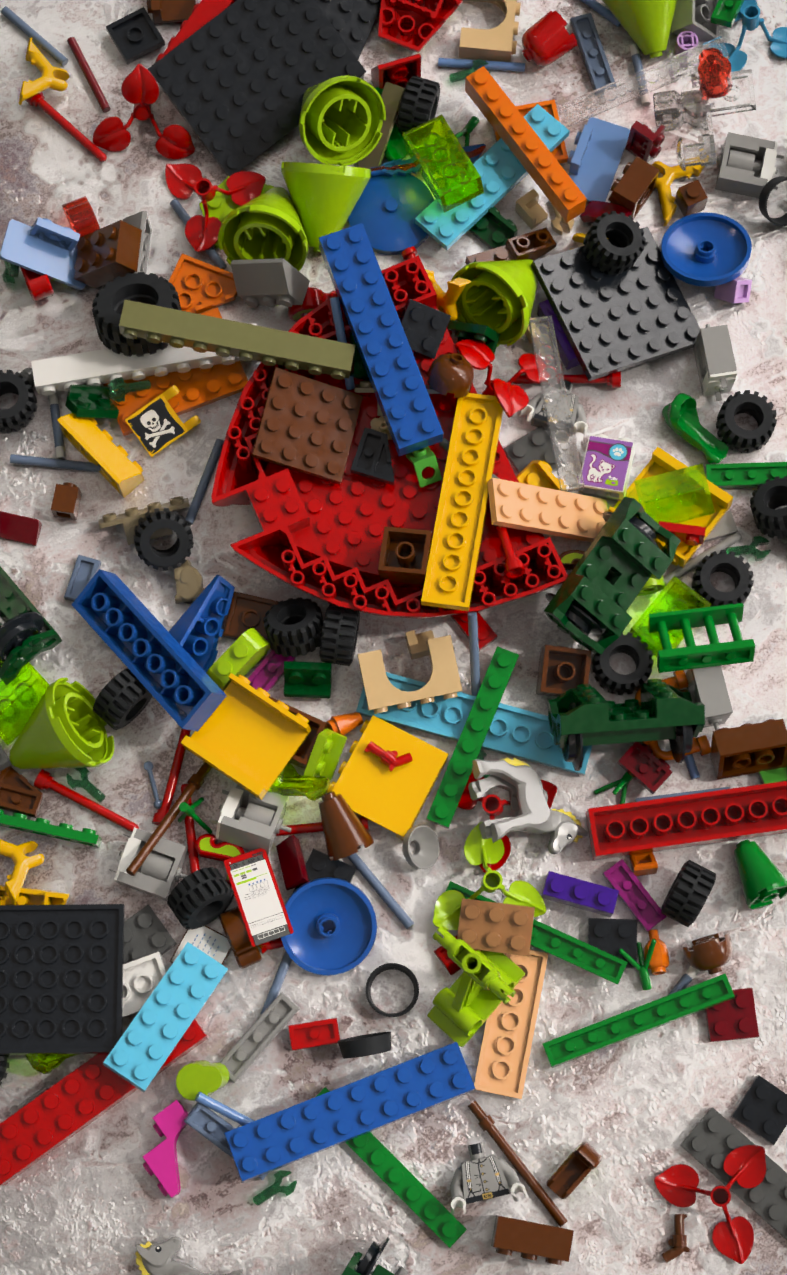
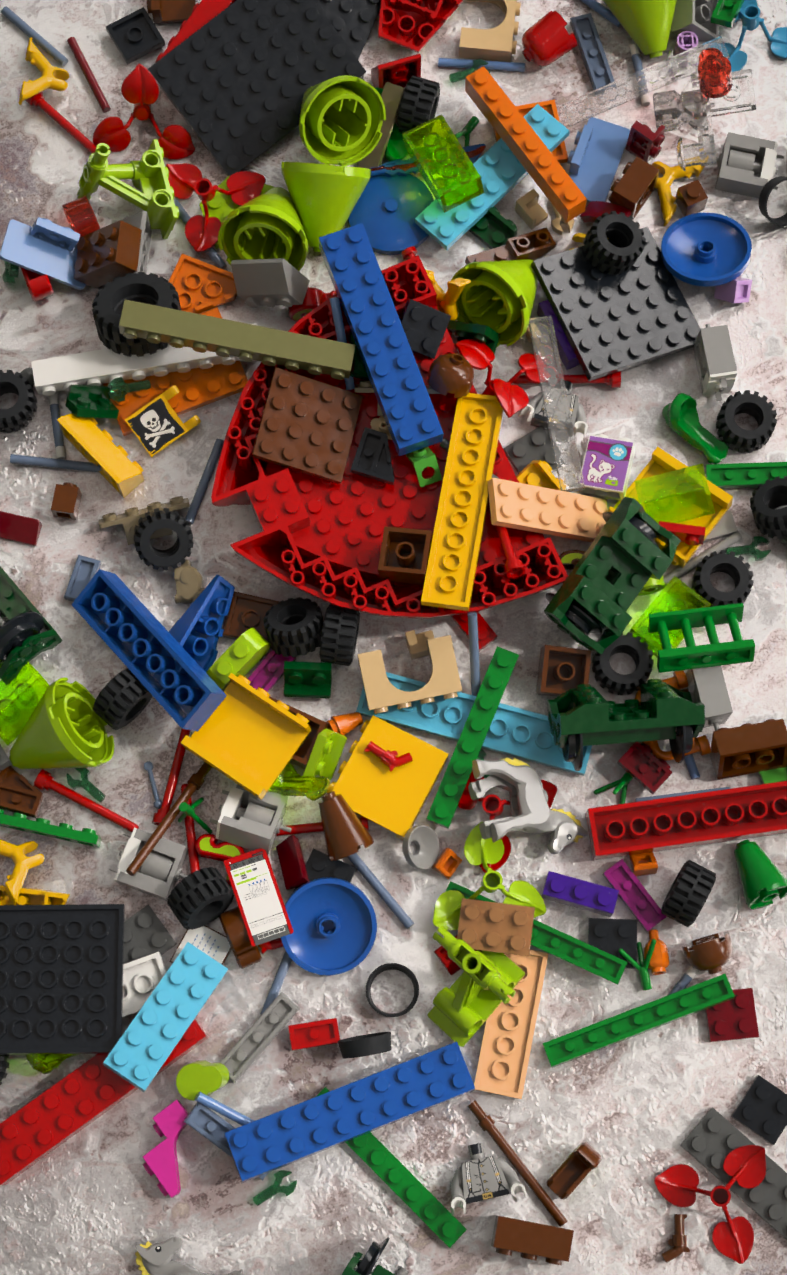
(146, 175): none -> lime plate
(447, 863): none -> orange slope

